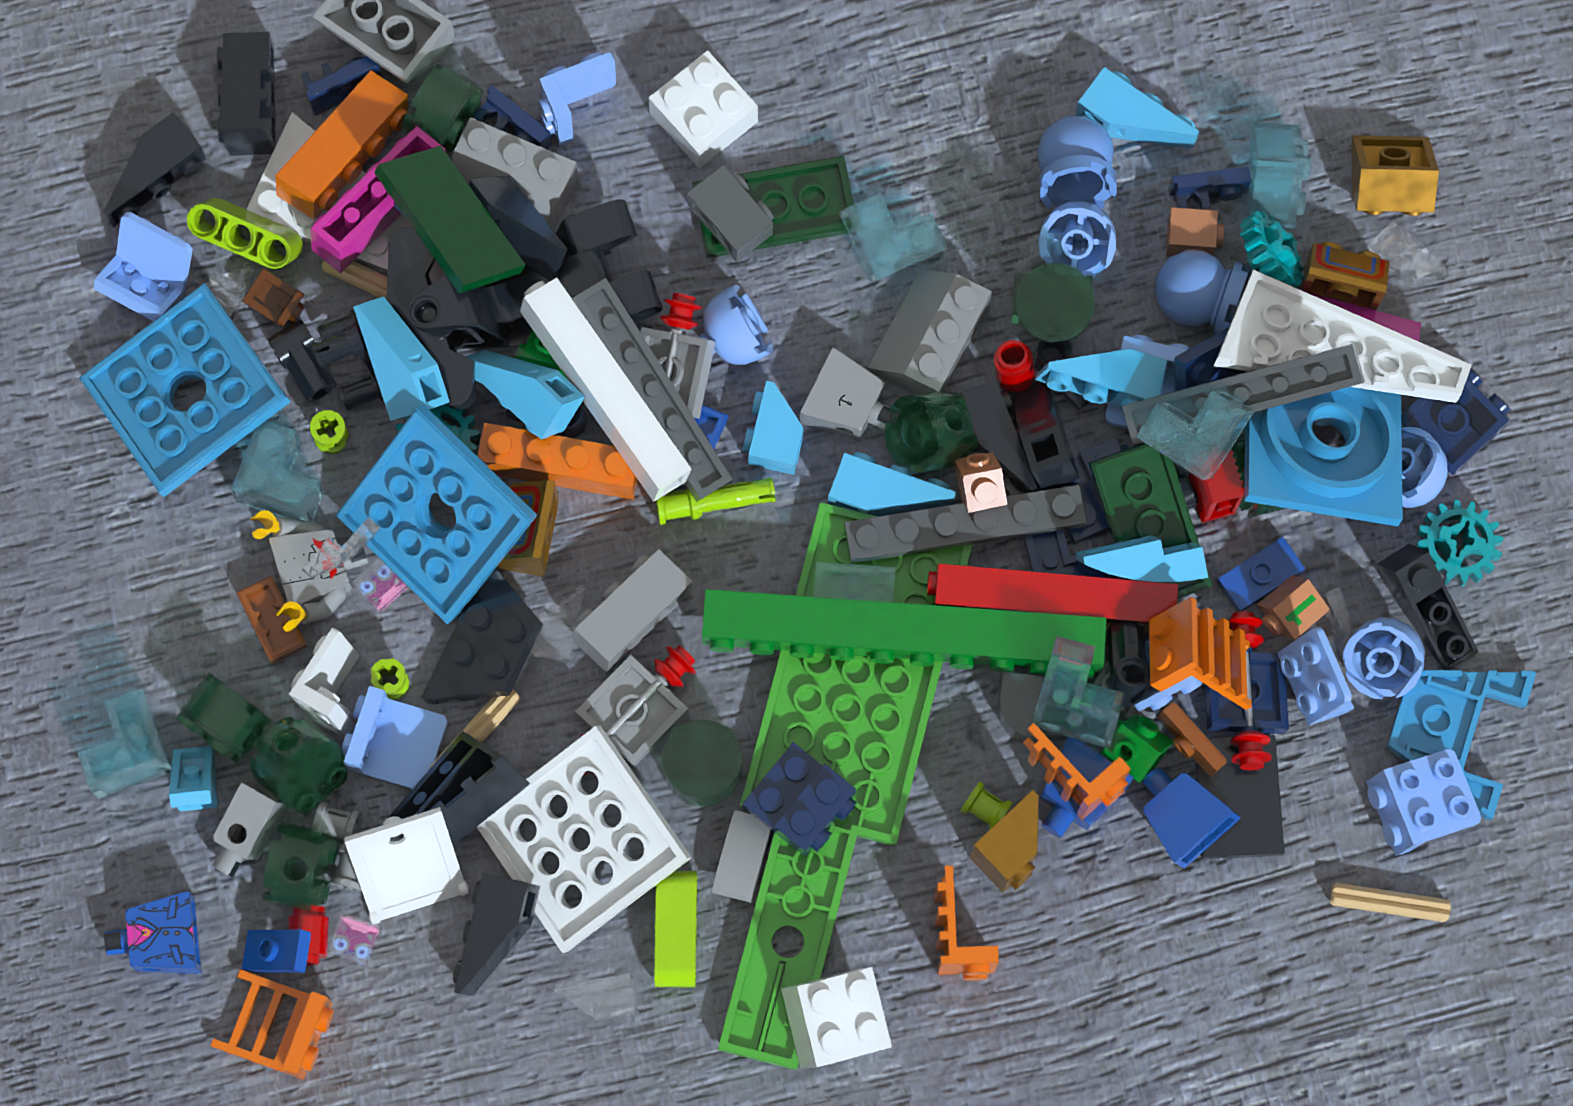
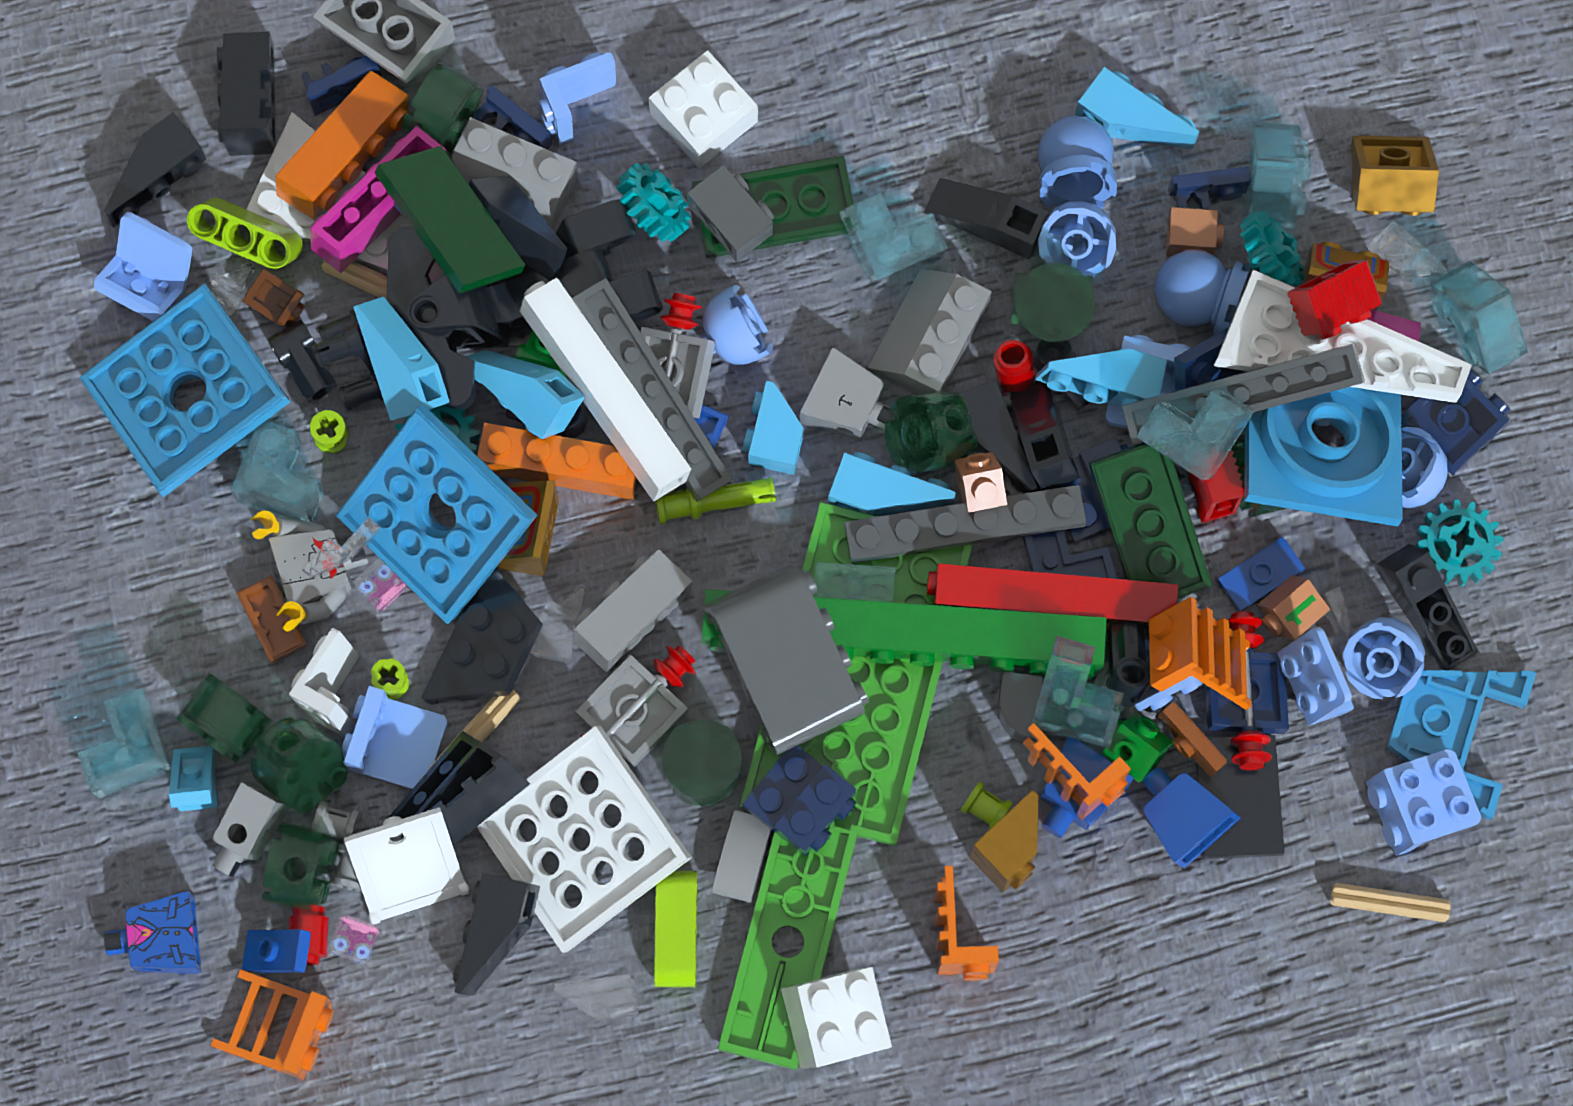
(654, 202): none -> teal gear
(787, 657): none -> dark grey windscreen
(988, 215): none -> black slope
(1147, 561): medium azure slope -> none
(1334, 299): none -> red brick
(1482, 314): none -> clear light blue brick

